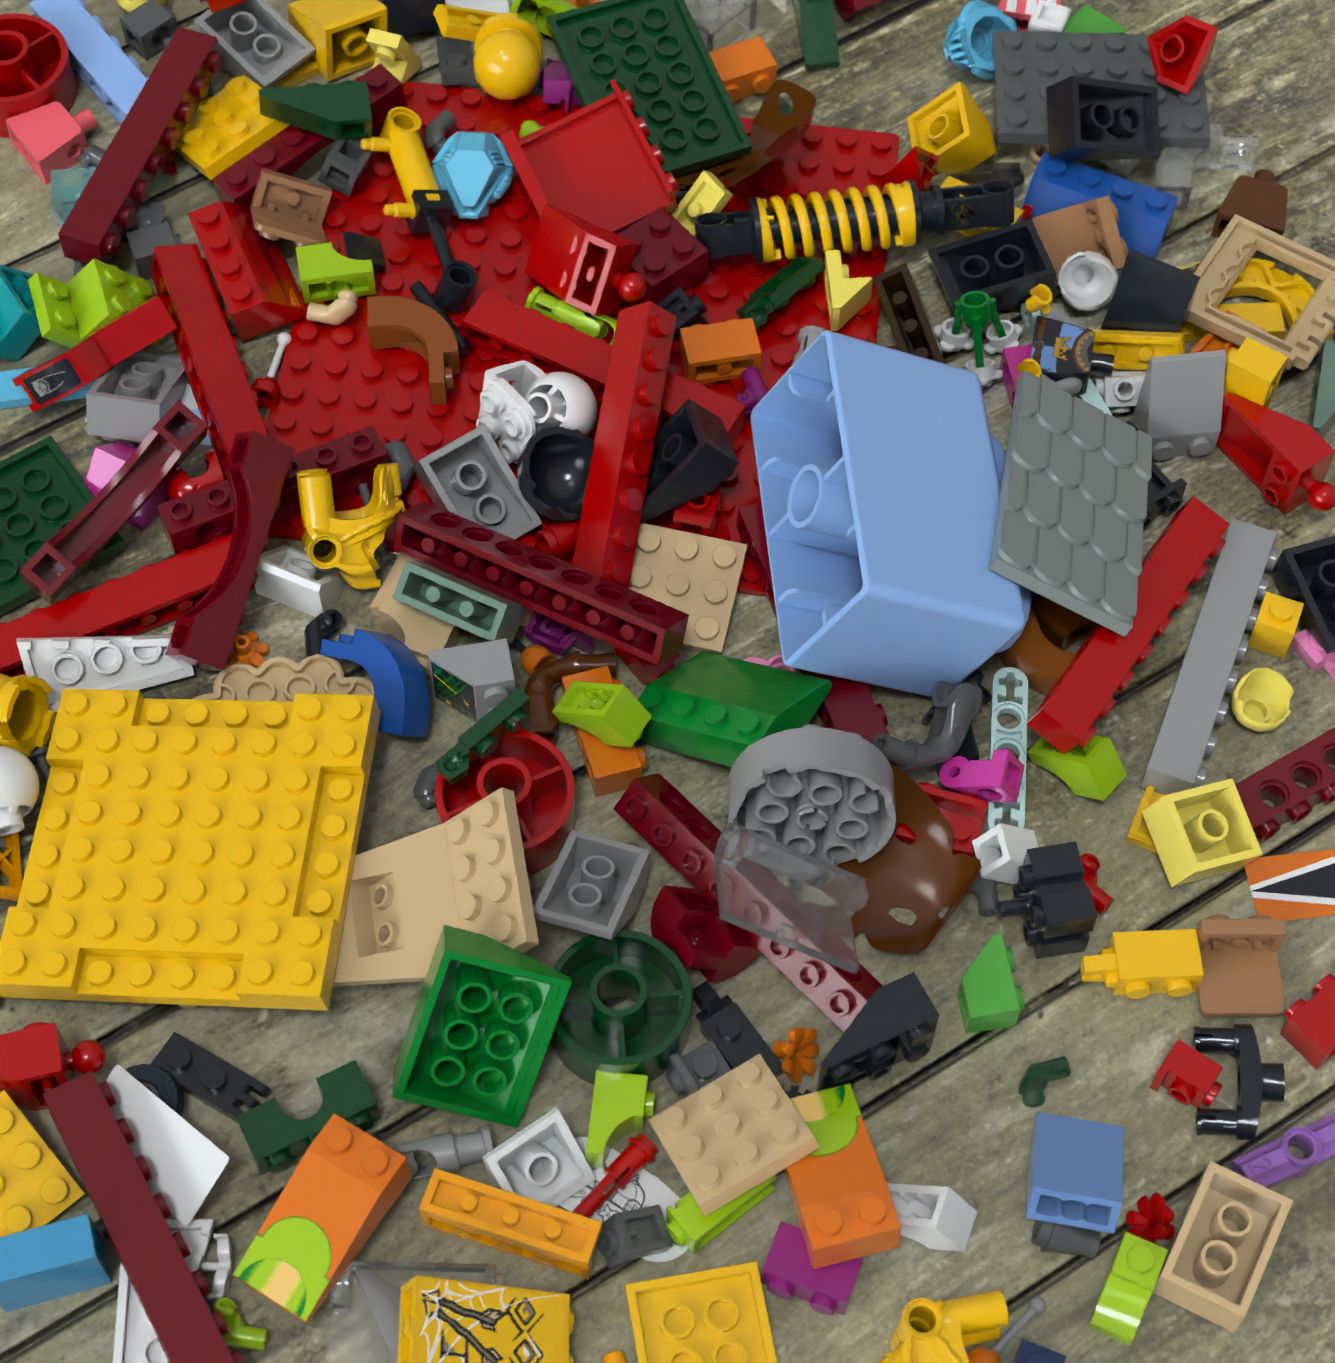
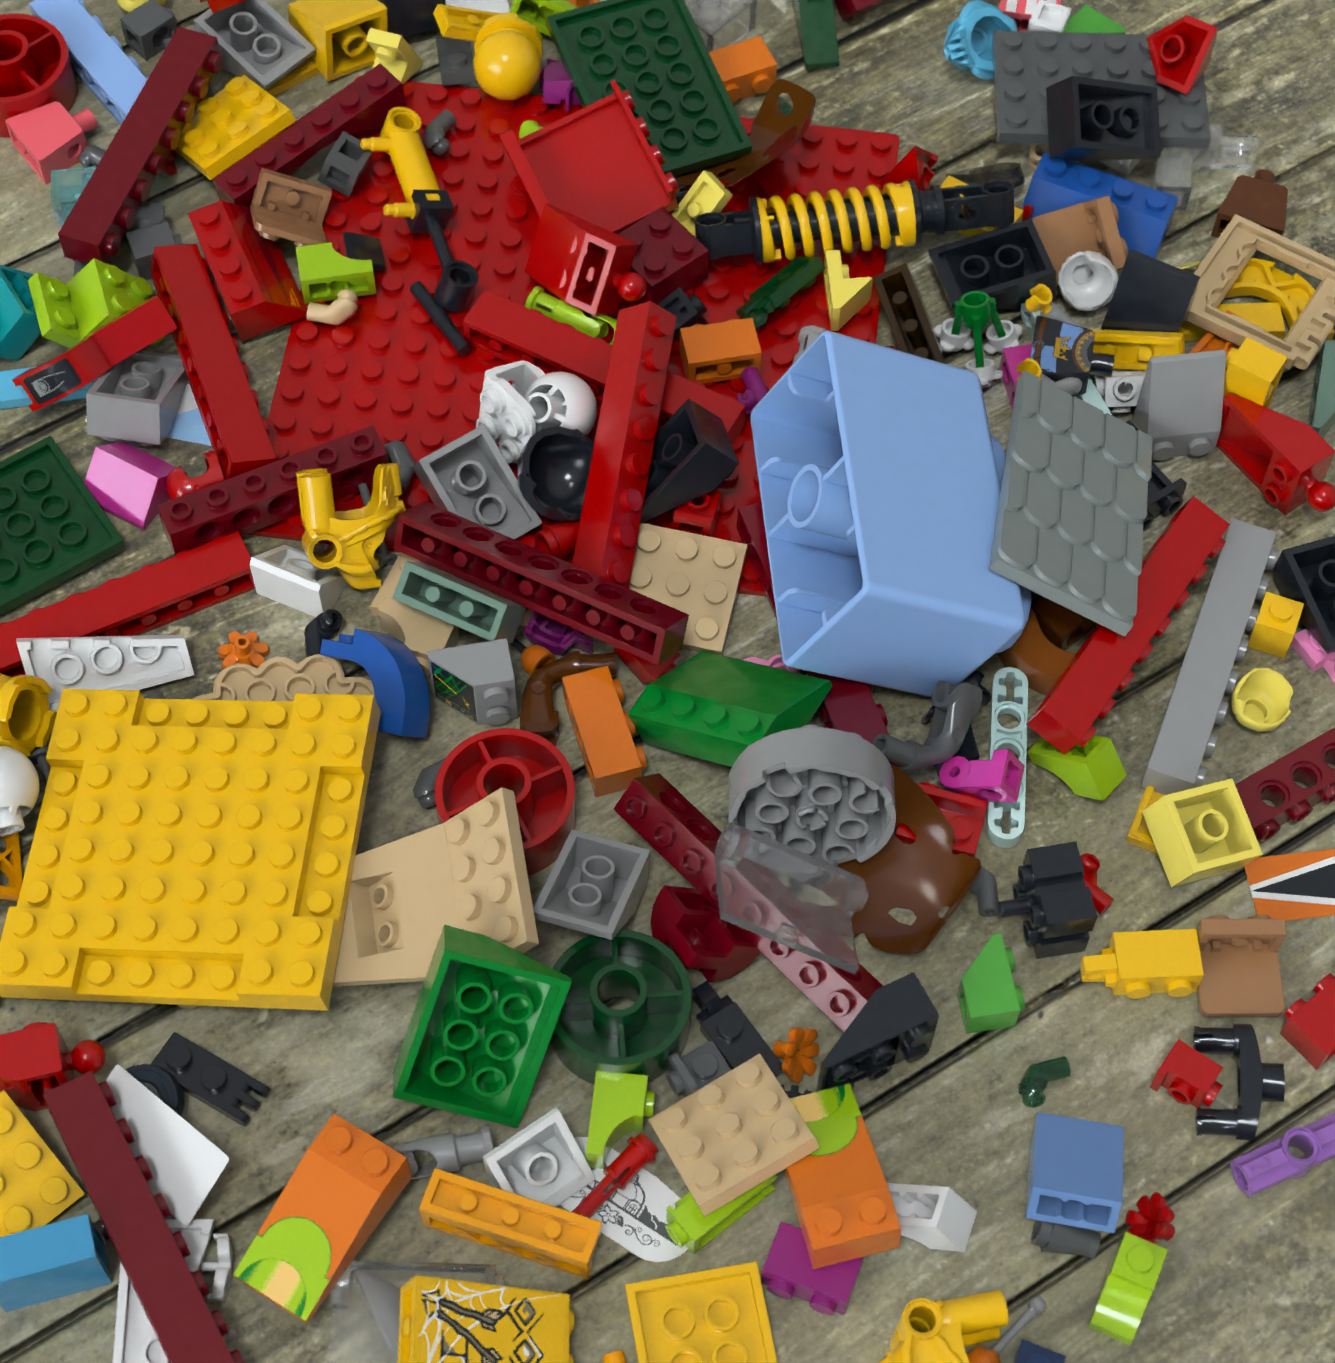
(118, 501): dark red arch -> none
(240, 1334): lime arm -> none
(256, 478): dark red arch -> none
(267, 387): red hinge -> none
(279, 1140): dark green arch -> none
(327, 109): dark green slope -> none
(419, 328): dark orange arch -> none
(473, 172): medium azure helmet -> none
(484, 735): dark green hinge -> none
(603, 711): lime arch -> none
(633, 1235): dark grey bracket -> none
(952, 130): yellow slope -> none
(1003, 851): white brick -> none
(1222, 1246): tan brick -> none

